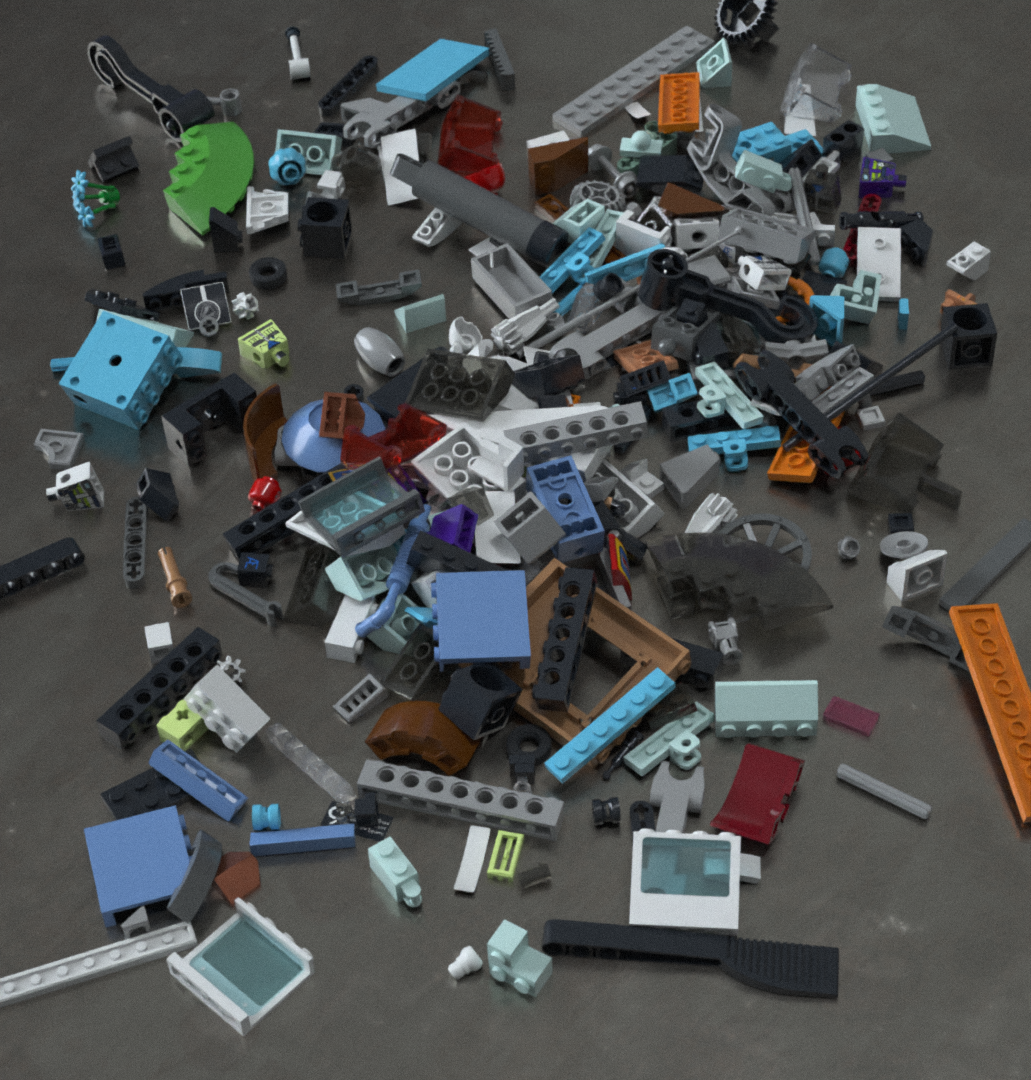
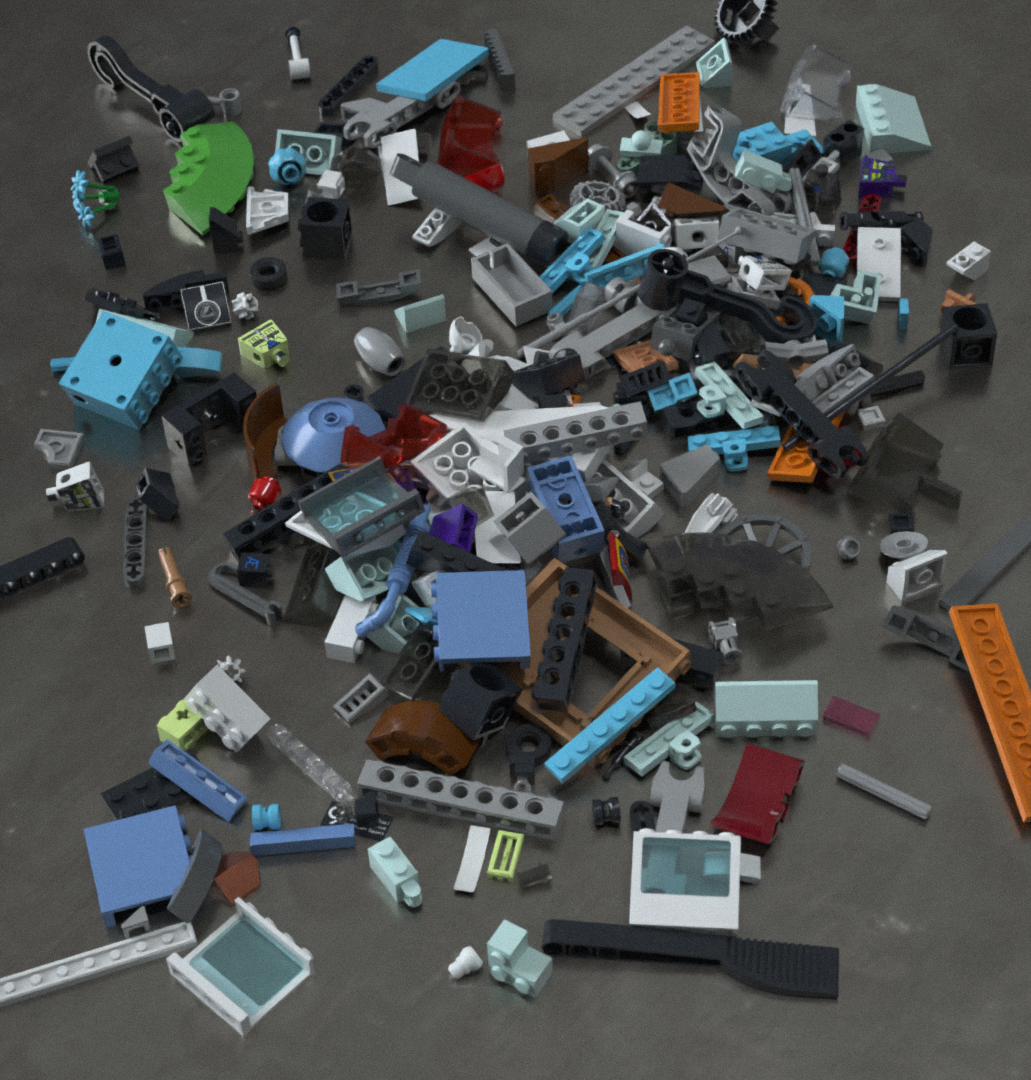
(159, 688): black brick -> none
(203, 330): light grey bush -> none
(339, 412): copper slope -> none
(513, 332): white piece -> none
(607, 287): black wheel -> none

